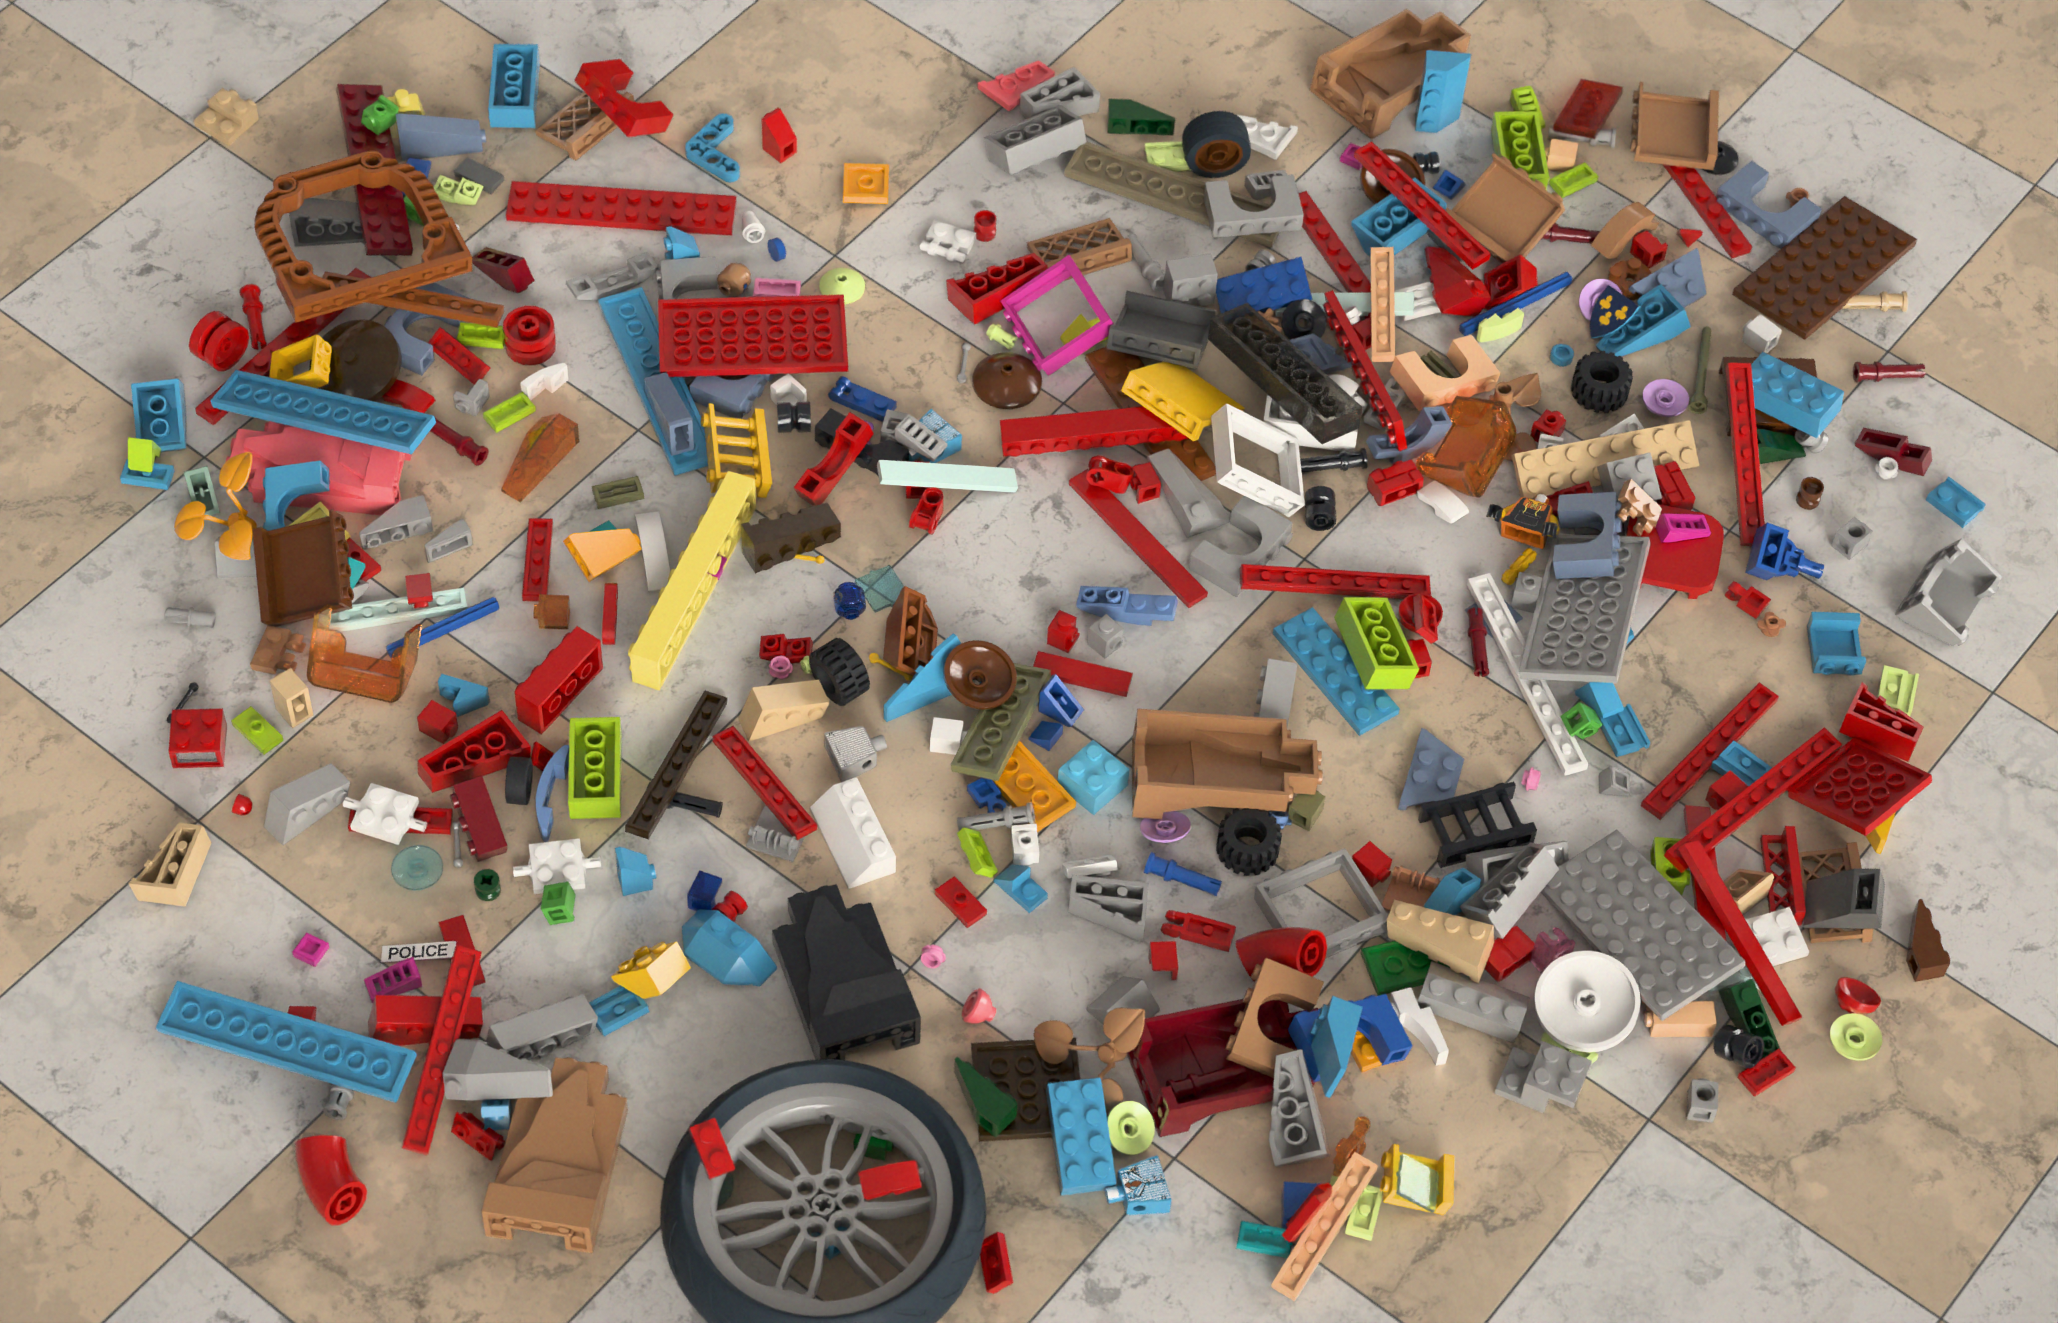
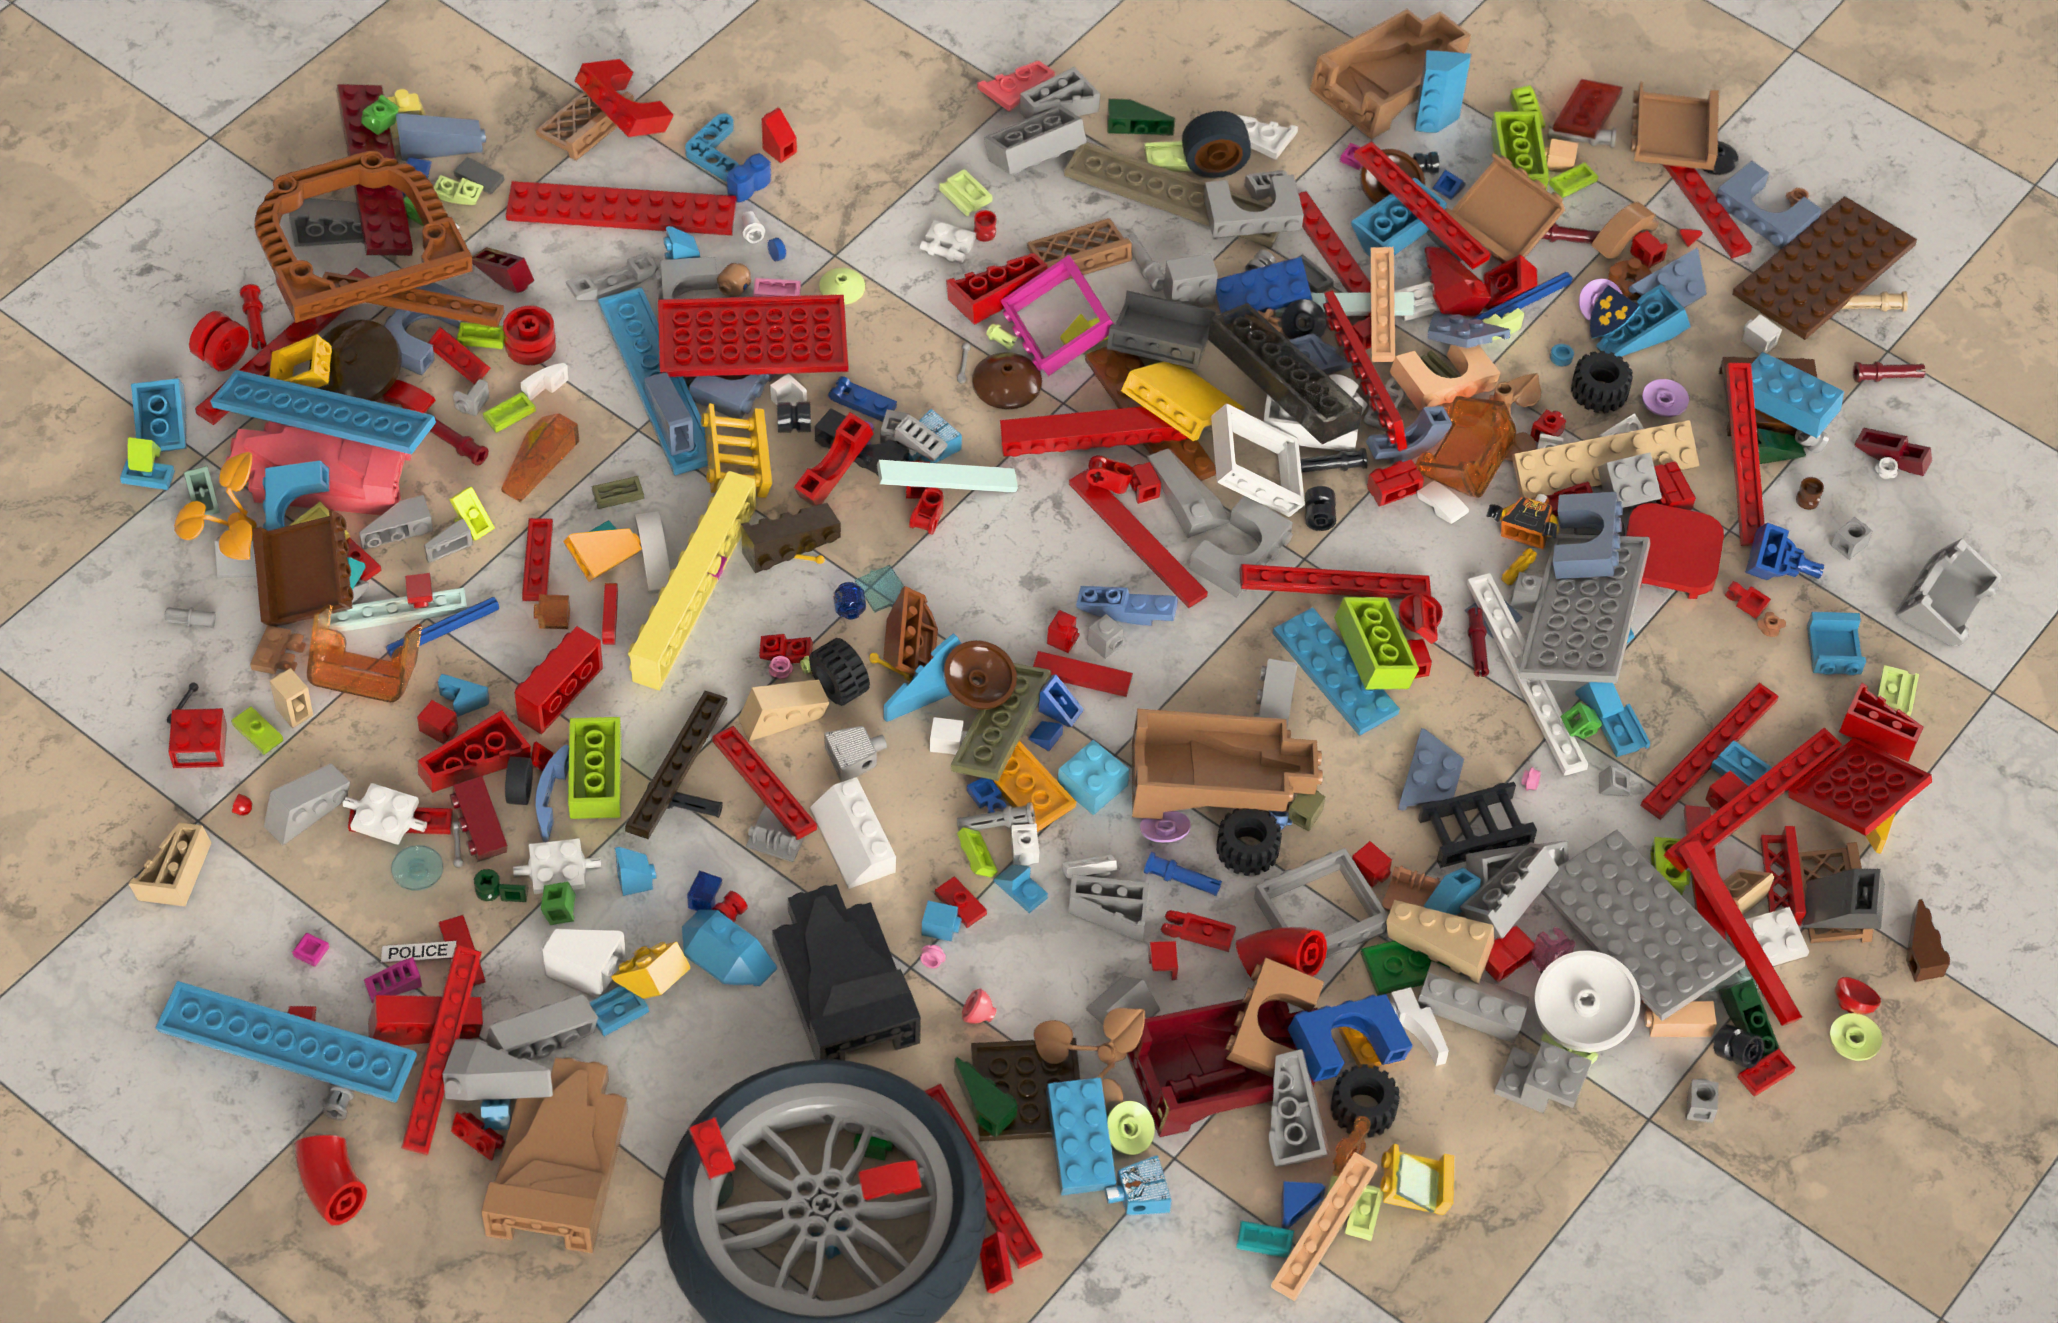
(227, 116): tan plate -> none
(471, 510): none -> neon yellow slope
(513, 893): none -> dark green slope
(514, 85): dark azure brick -> none
(584, 958): none -> white slope
(749, 177): none -> blue brick
(866, 183): light orange plate -> none
(940, 921): none -> dark azure brick
(965, 192): none -> yellowish green plate
(998, 1204): none -> red tile
(1307, 1211): red slope -> none
(1317, 279): none -> dark grey tile
(1334, 1040): dark azure slope -> none
(1353, 314): white plate -> none
(1370, 1083): none -> black tyre
(1462, 331): none -> sand blue wing
(1640, 505): medium nougat plate -> none
(1669, 532): dark pink slope -> none
(1698, 401): olive piece -> none
(1955, 502): dark azure plate -> none

